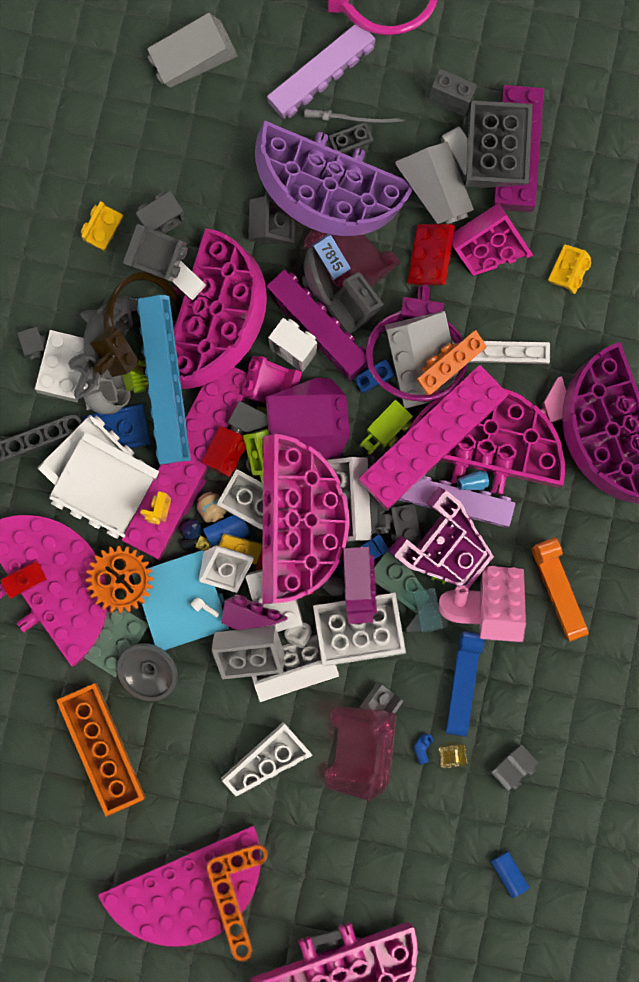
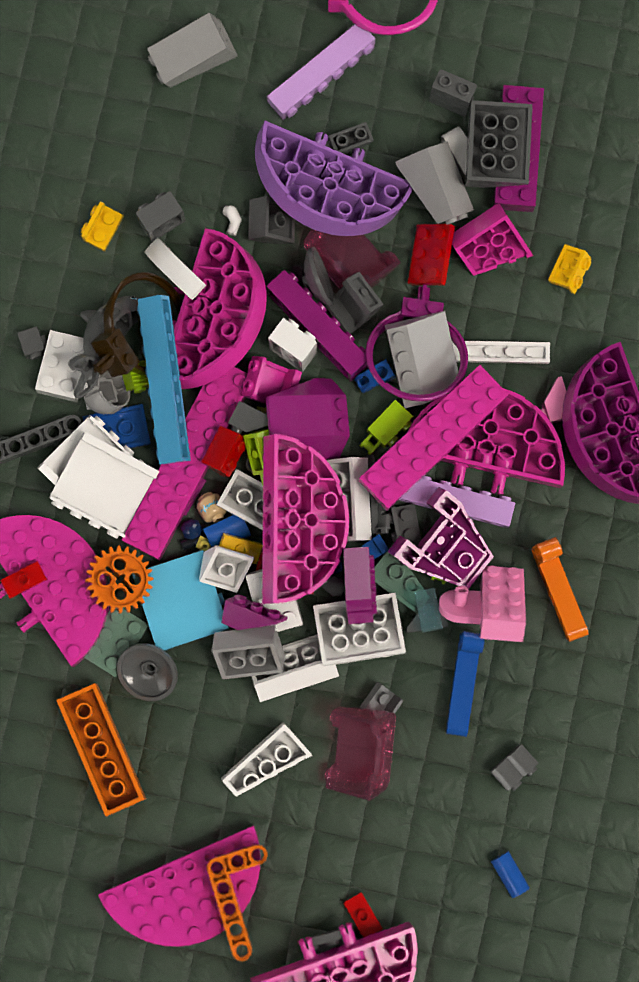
(155, 253): dark grey panel -> none
(161, 507): yellow bracket -> none
(198, 603): white hand -> none
(234, 218): none -> white arm
(298, 635): white tile -> none
(327, 115): light grey sword -> none
(331, 256): medium blue tile -> none
(363, 915): none -> red plate
(421, 746): blue arm -> none
(449, 362): orange bracket -> none
(453, 756): clear yellow slope -> none
(474, 481): dark azure cone -> none

